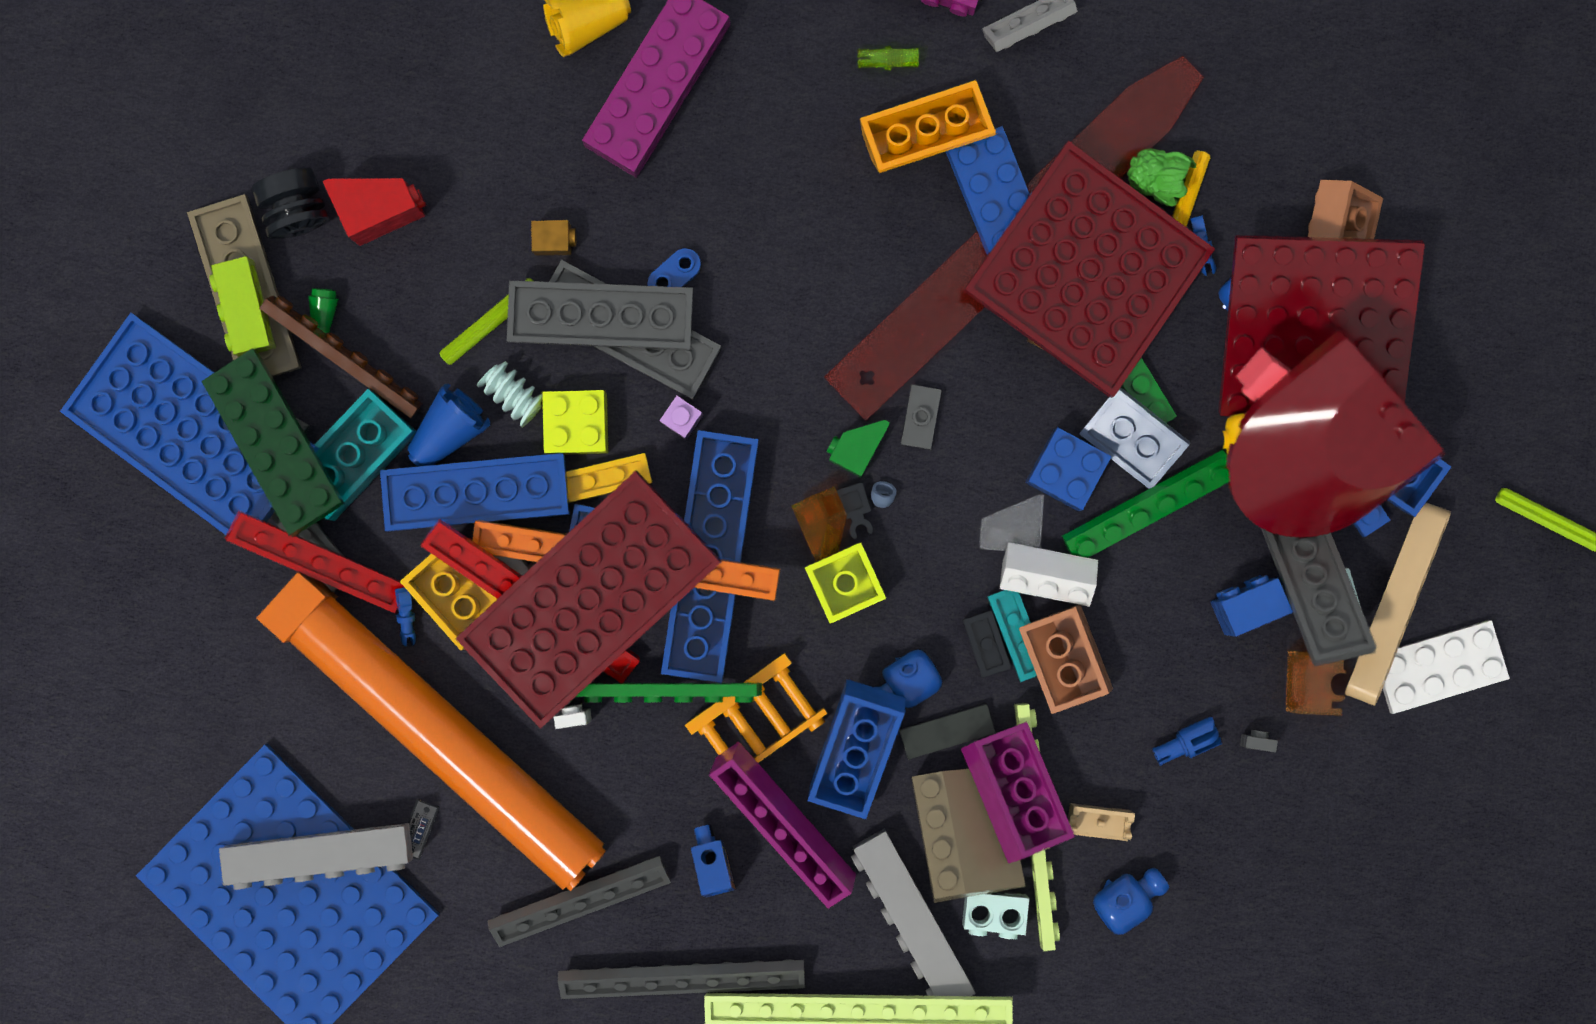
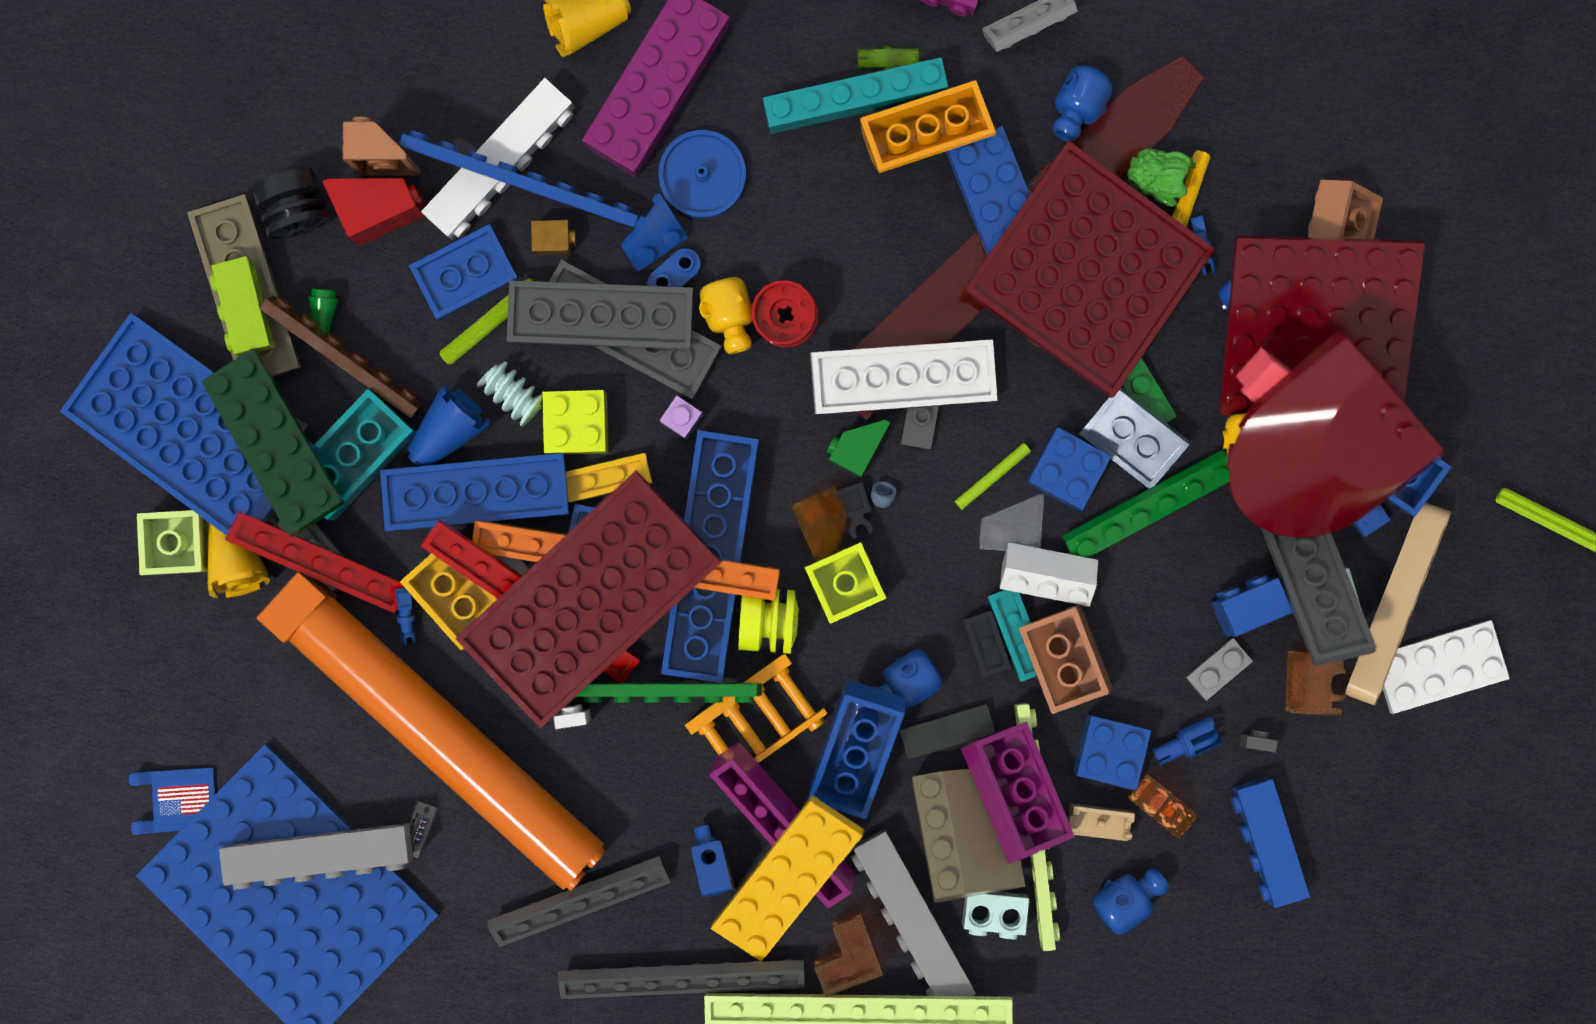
(172, 543): none -> yellowish green brick
(176, 797): none -> blue flag
(232, 567): none -> yellow cone
(373, 151): none -> nougat slope
(463, 272): none -> blue plate
(506, 173): none -> blue plate
(511, 143): none -> white brick
(653, 235): none -> blue wing
(702, 174): none -> blue piece
(727, 311): none -> yellow piece
(768, 620): none -> neon yellow wheel
(779, 297): none -> red wheel
(787, 878): none -> yellow plate
(854, 95): none -> teal brick
(856, 960): none -> clear orange brick
(903, 376): none -> white plate
(992, 476): none -> lime bar
(1081, 101): none -> blue piece
(1111, 752): none -> blue brick
(1163, 806): none -> clear orange slope
(1218, 669): none -> light grey plate
(1270, 842): none -> blue brick

